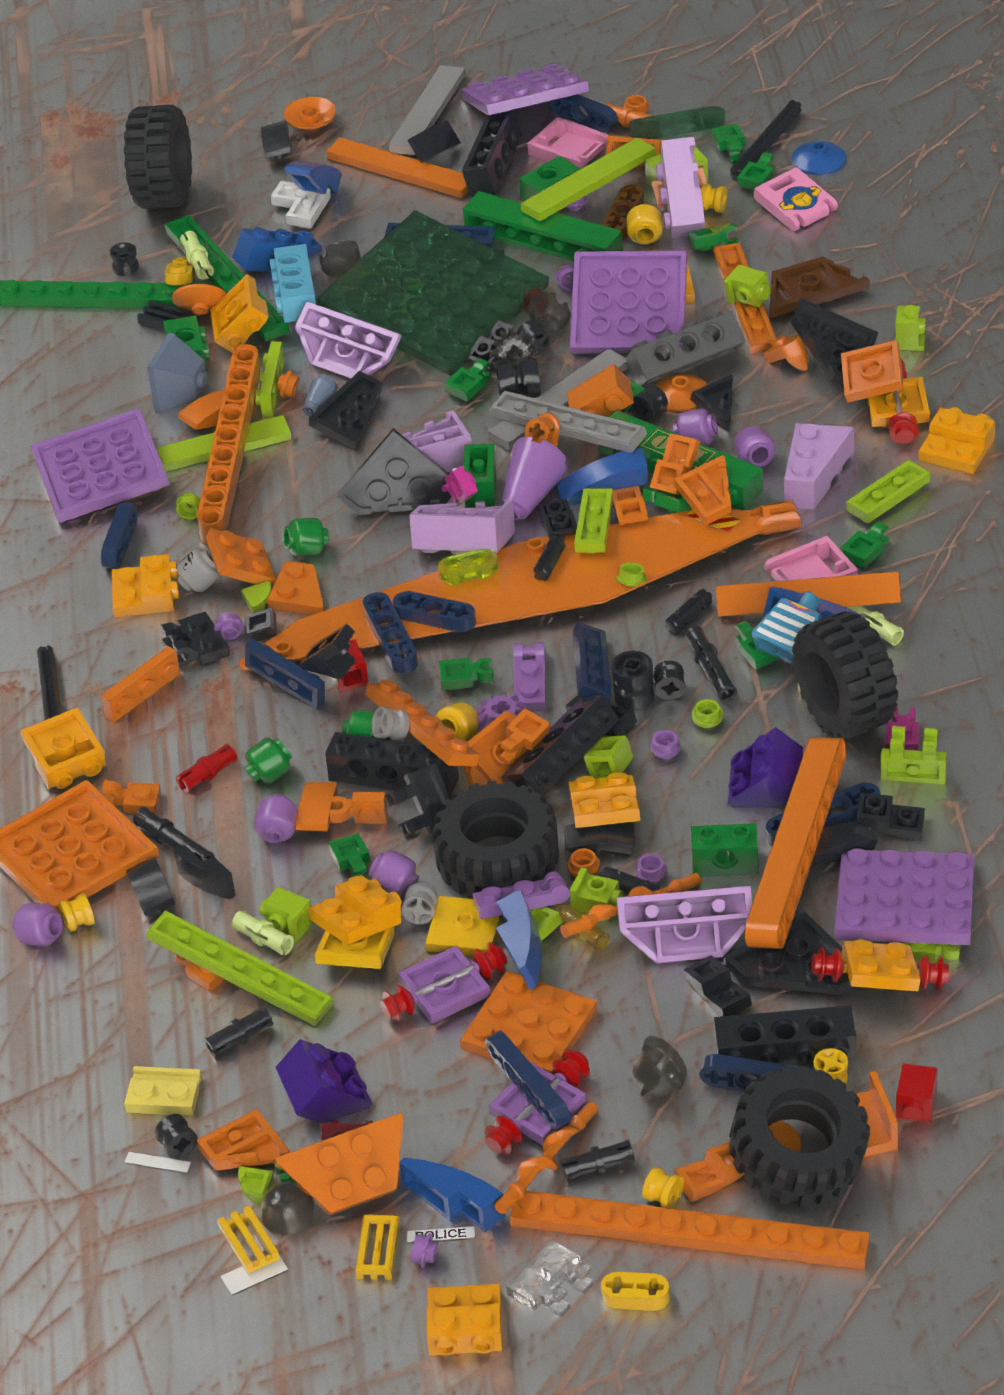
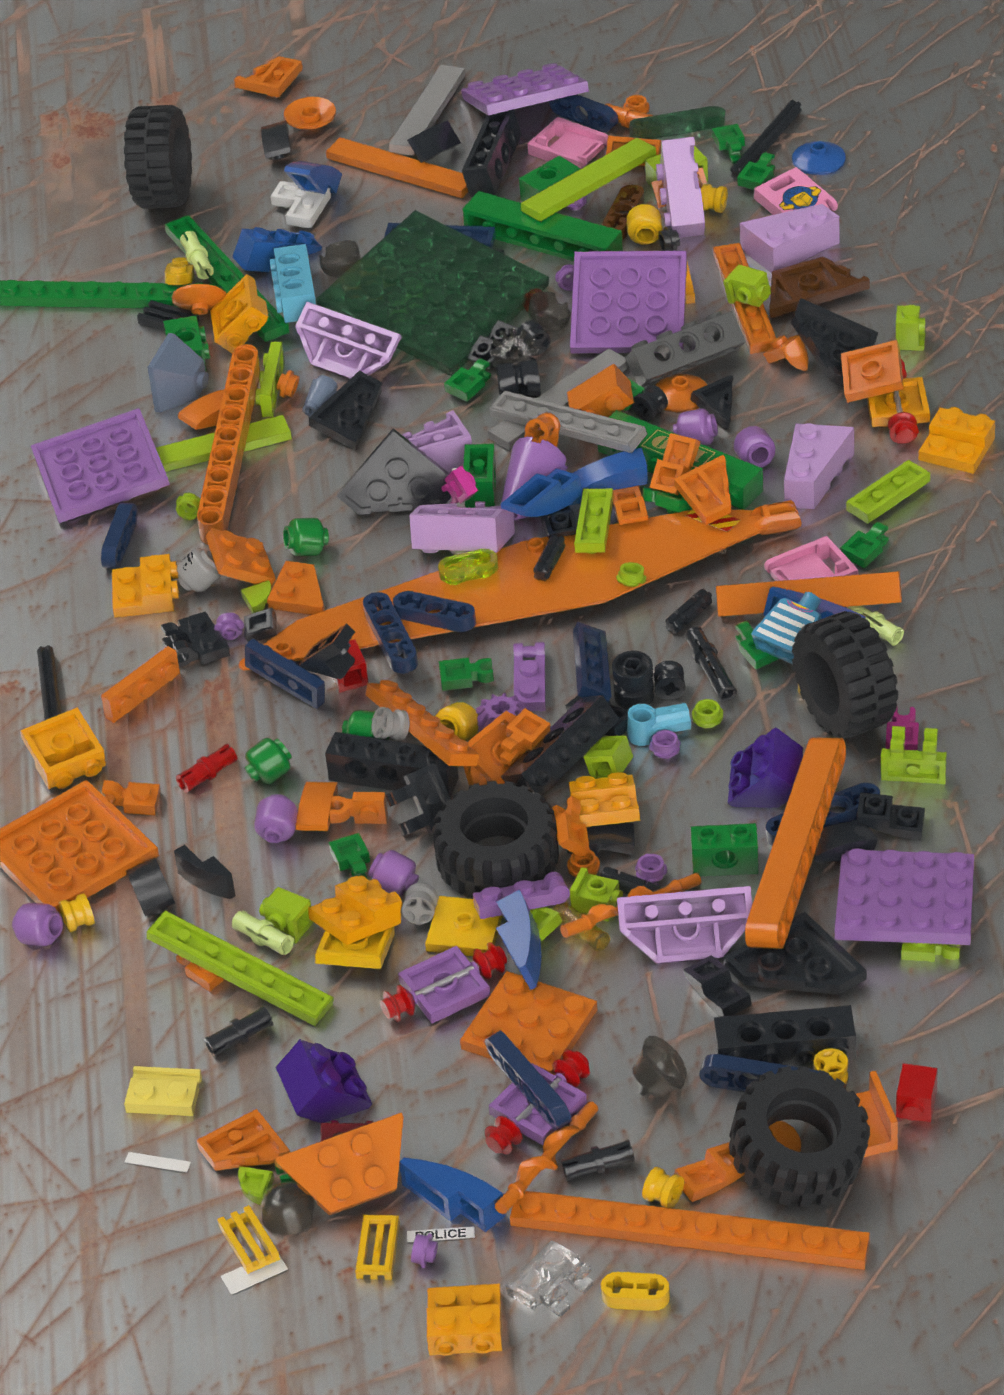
(124, 259): black wheel -> none
(164, 832): black pin -> none
(176, 1136): black wheel -> none
(271, 77): none -> orange wing
(544, 494): none -> blue slope
(570, 830): none -> orange plate
(646, 721): none -> medium azure piece
(669, 239): none -> black plate
(706, 238): green plate -> none
(790, 236): none -> lavender wedge
(880, 966): light orange plate -> none

